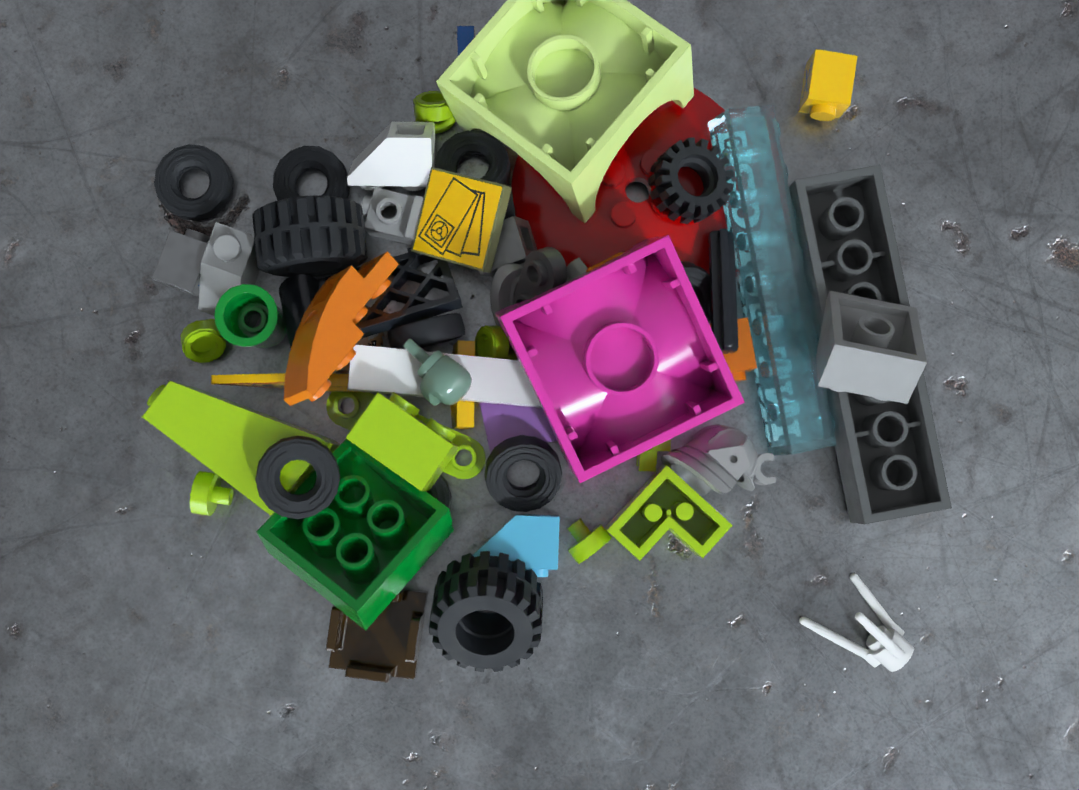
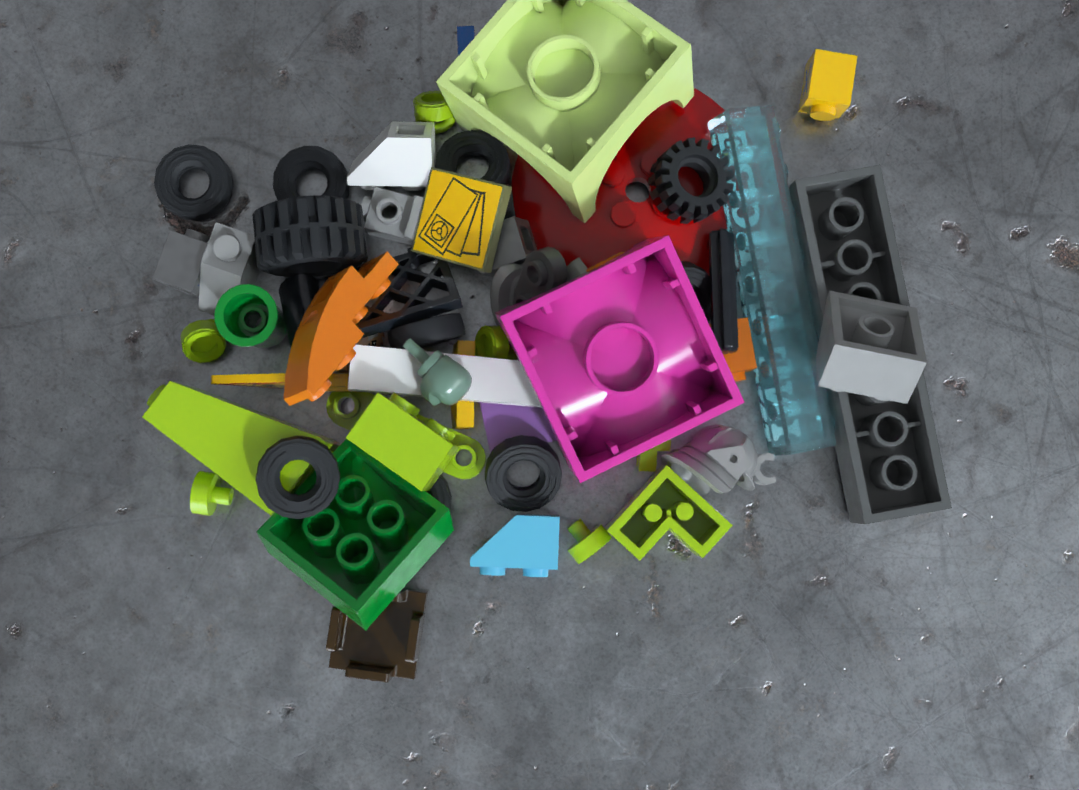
(486, 638): black tyre -> none
(885, 642): white plant -> none

